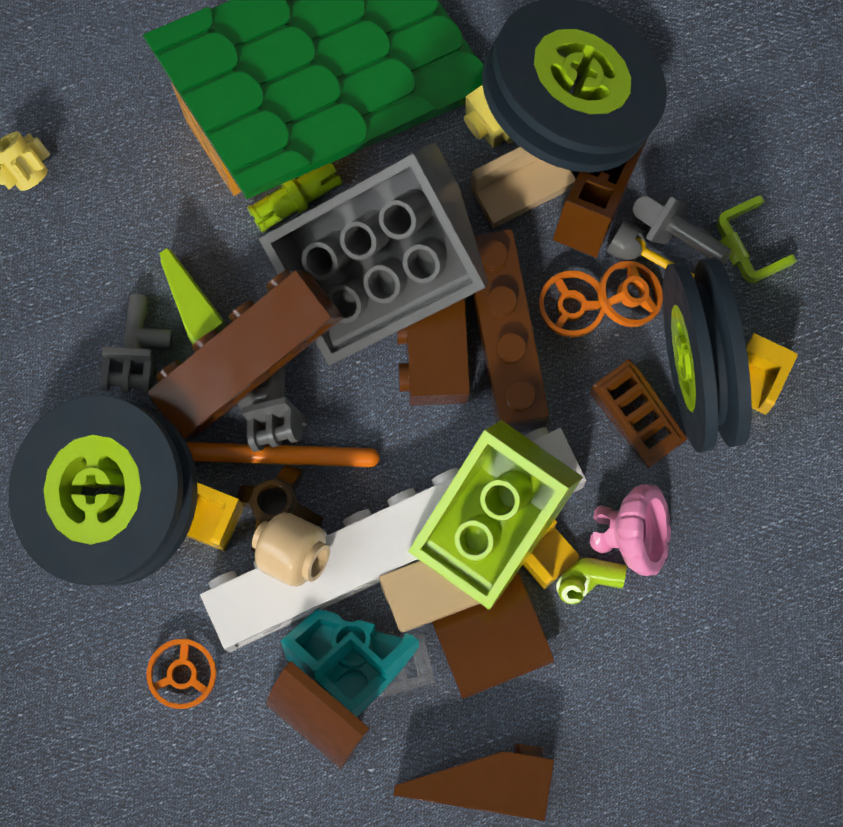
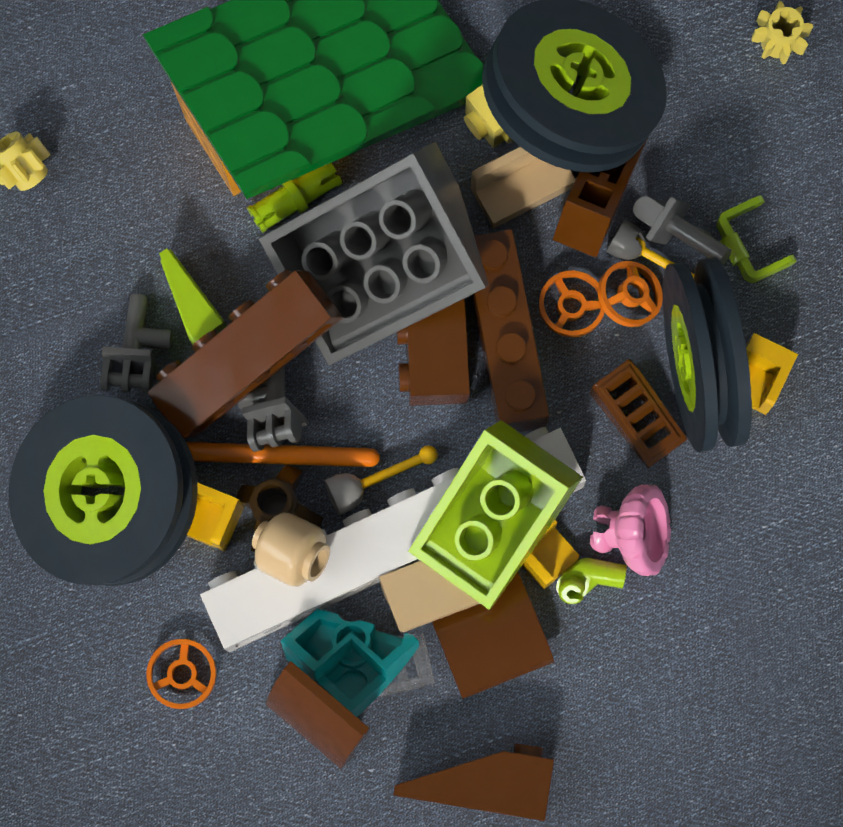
(347, 490): none -> hinge
(782, 32): none -> light yellow gear

